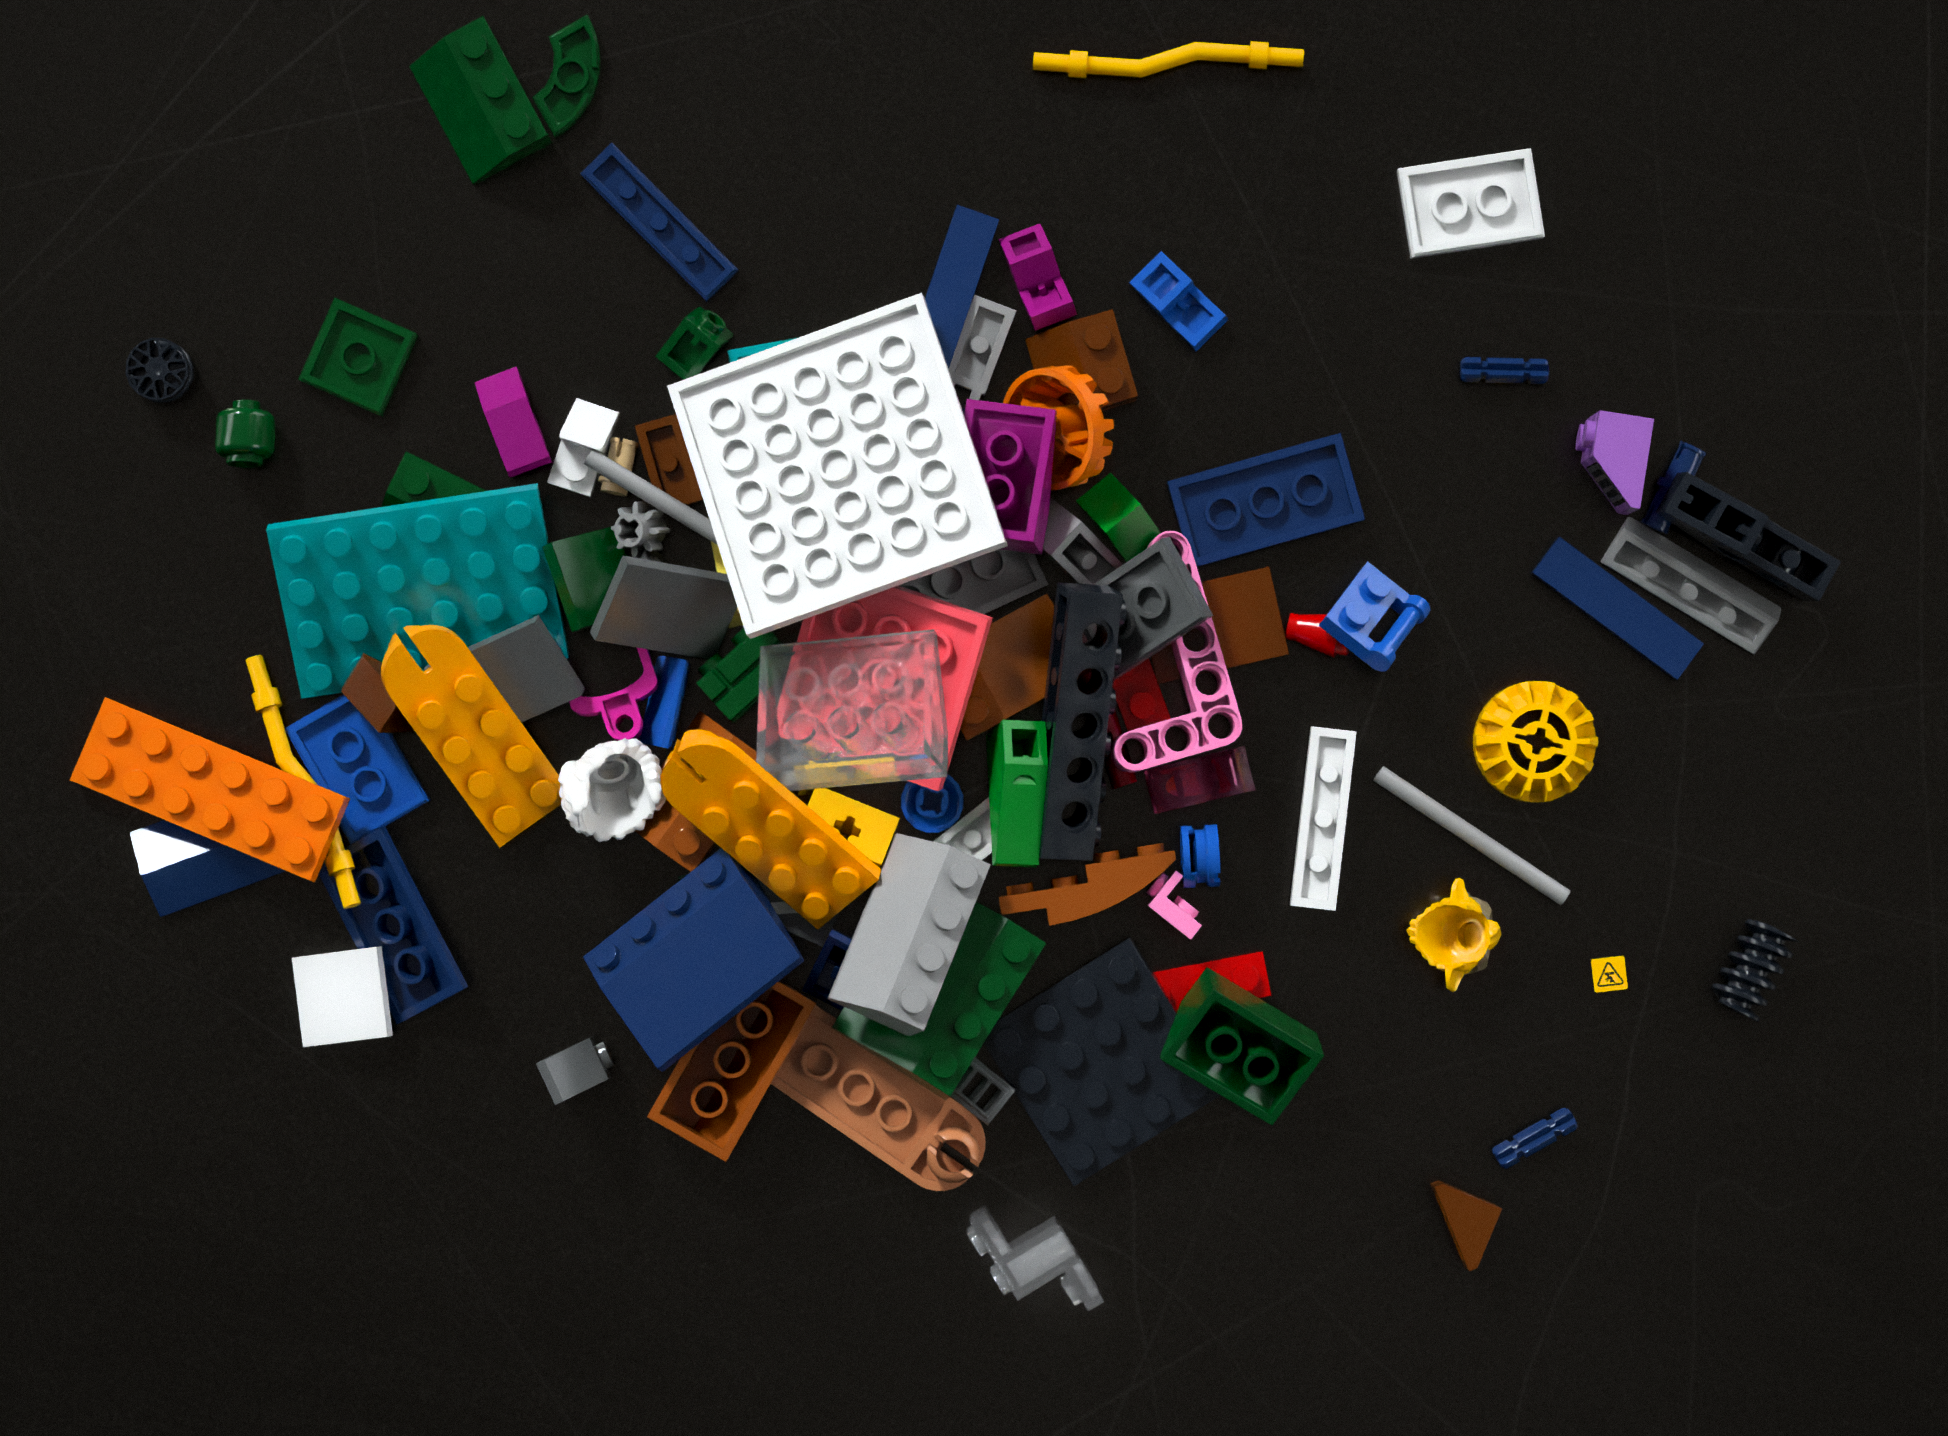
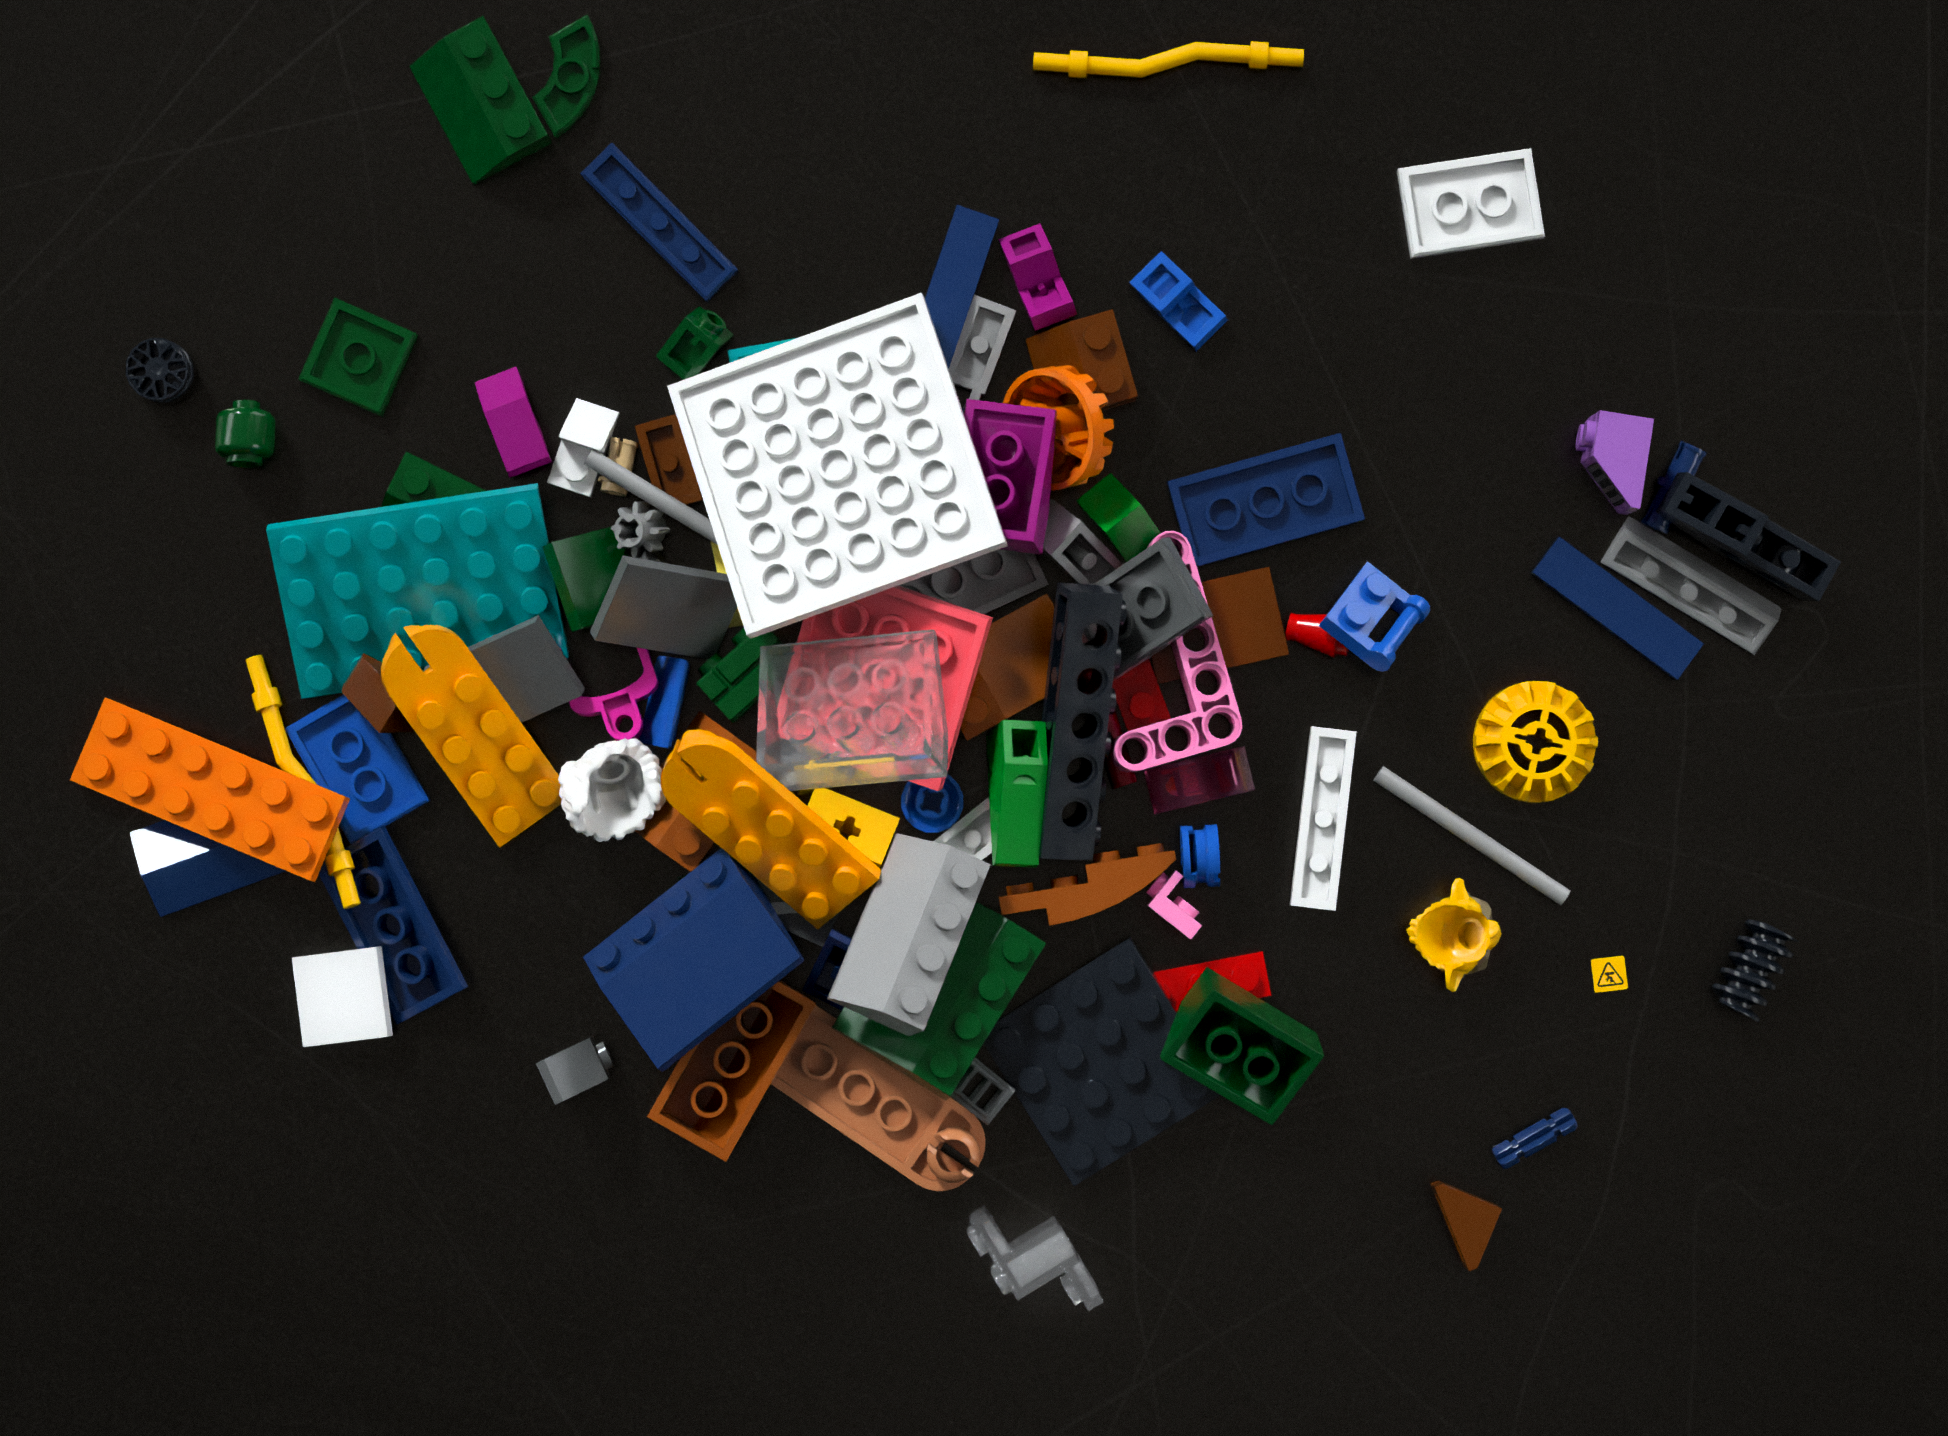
(1504, 370): dark blue axle -> none

